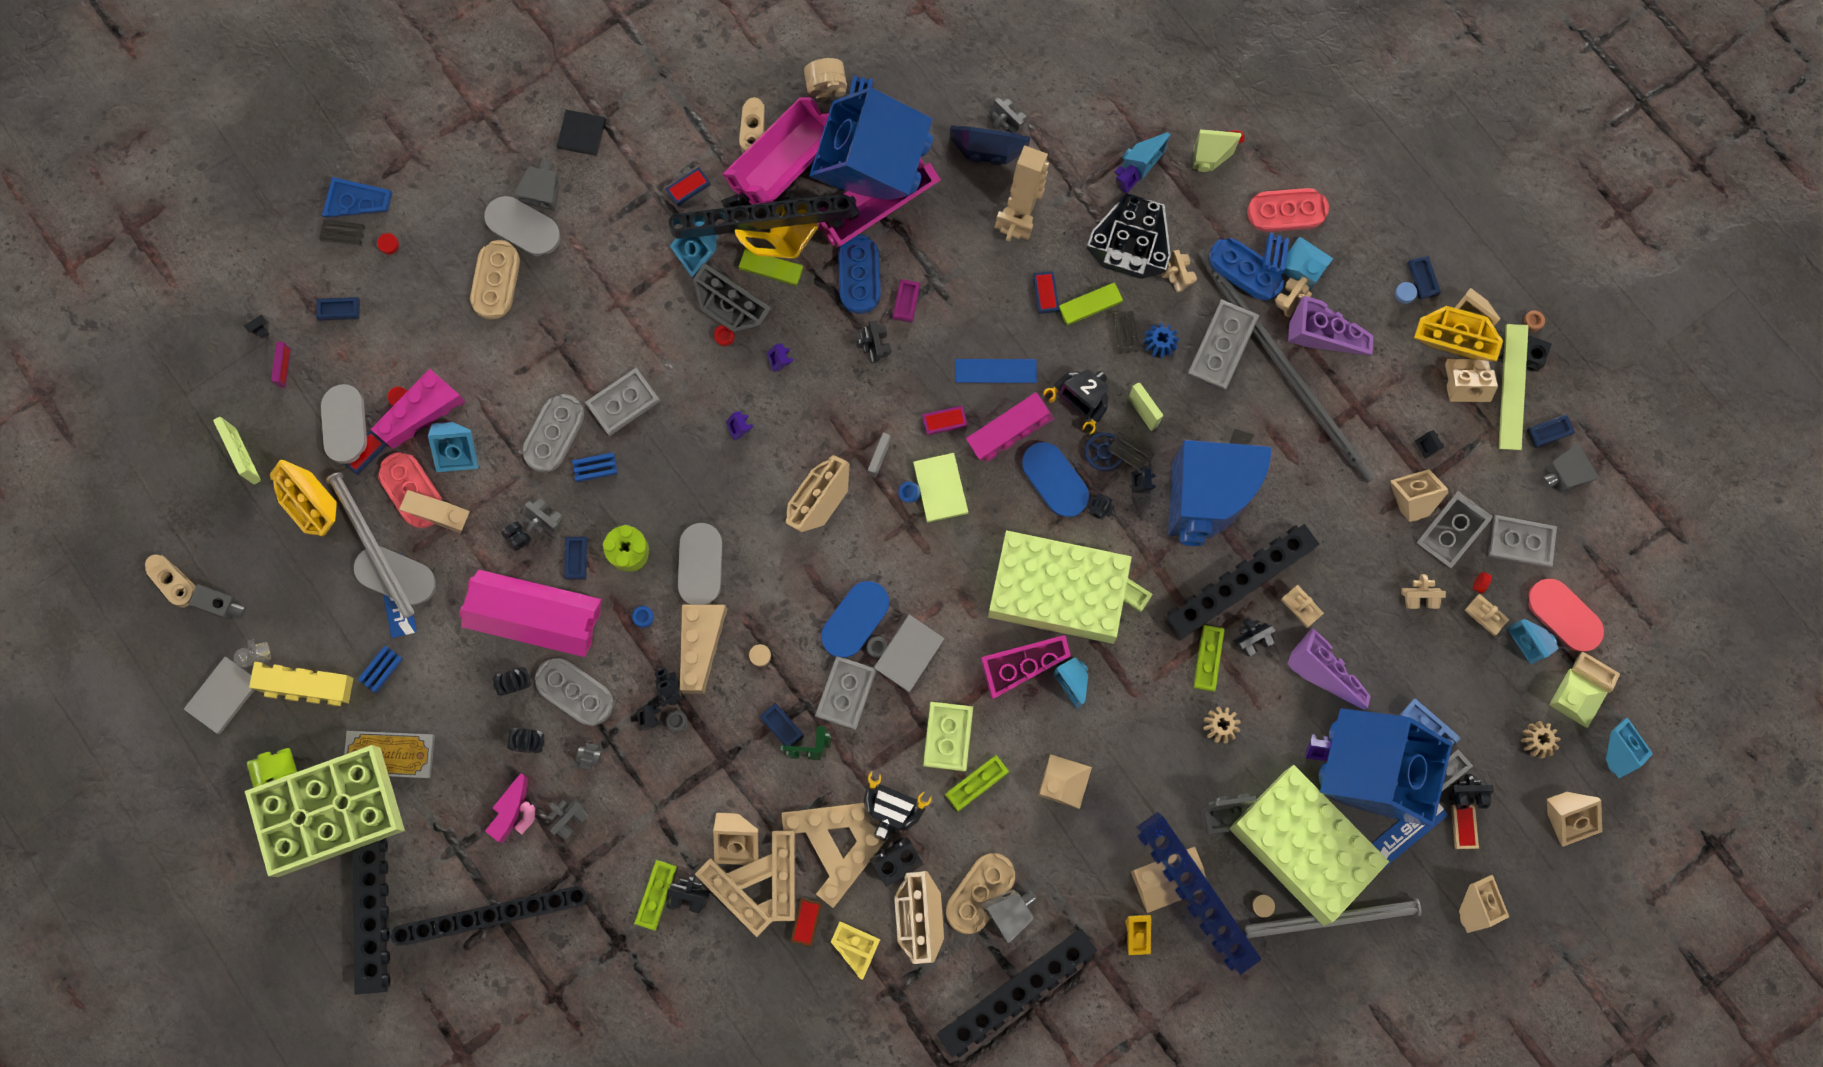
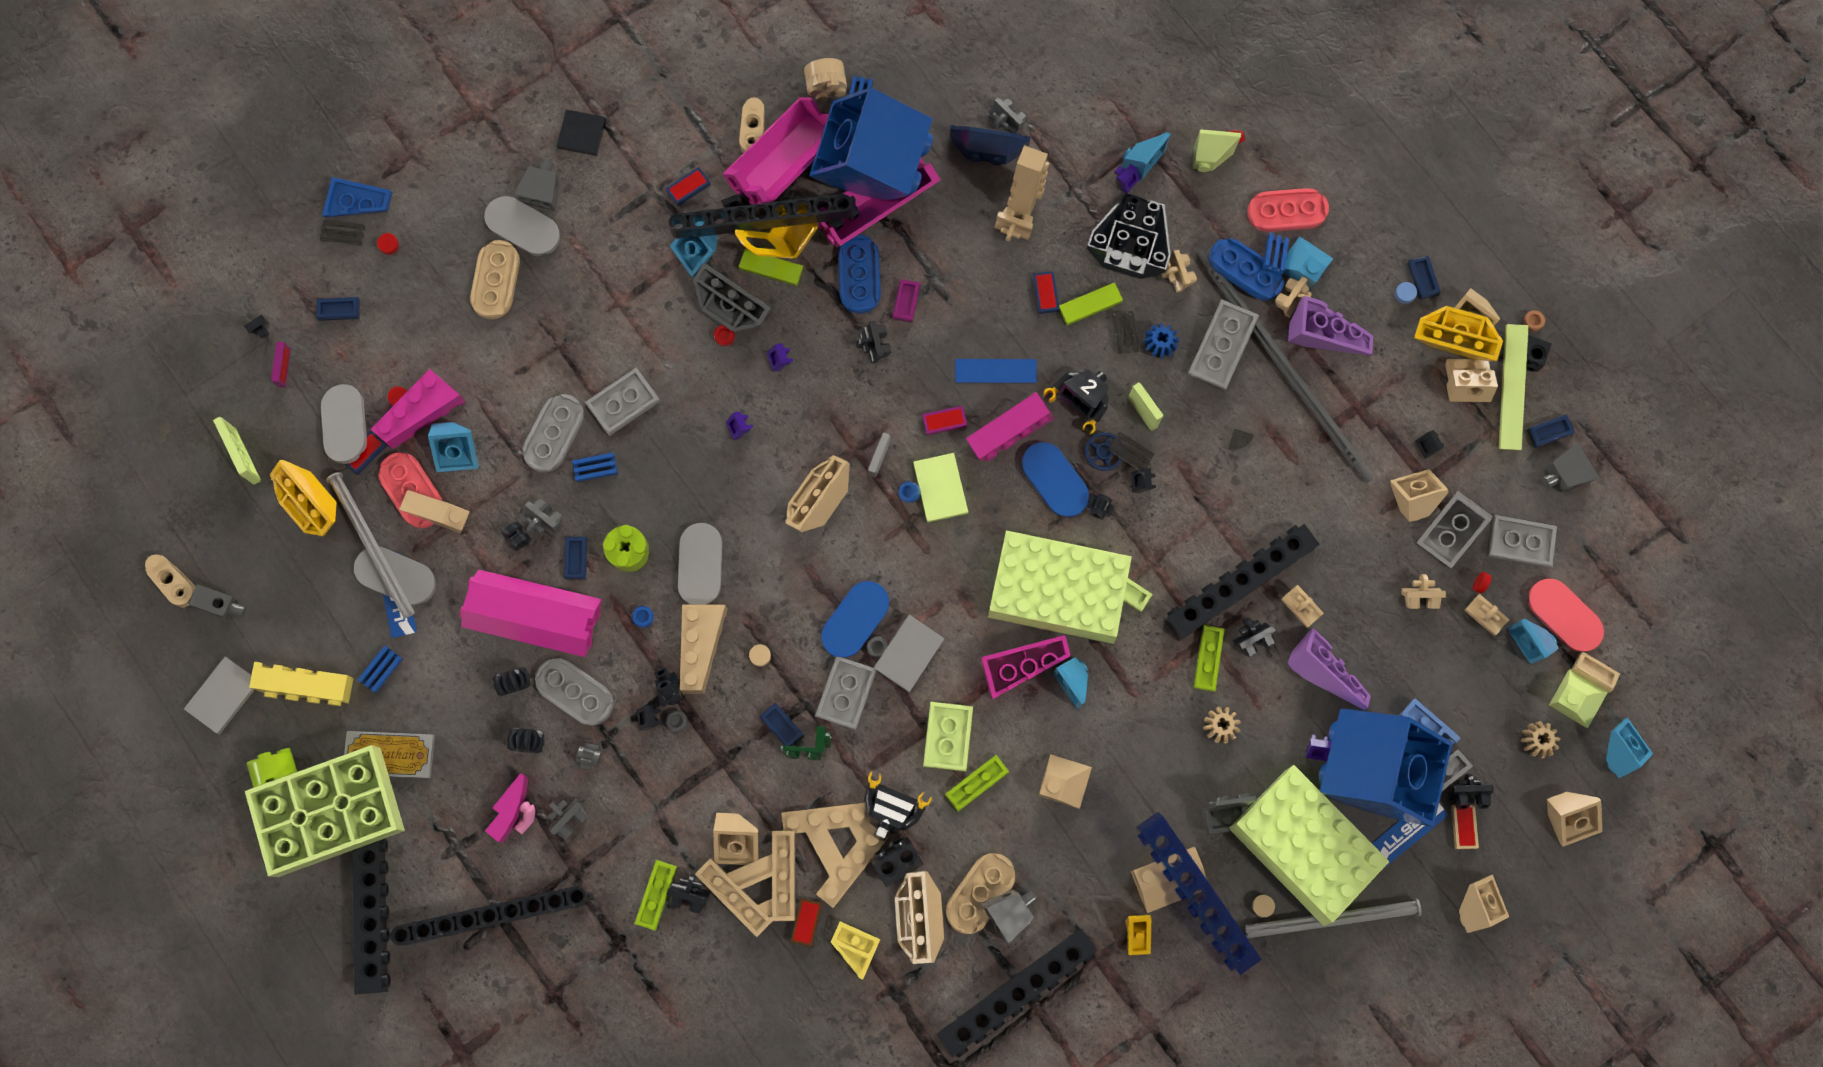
(254, 653): clear hips -> none
(1213, 487): blue brick -> none

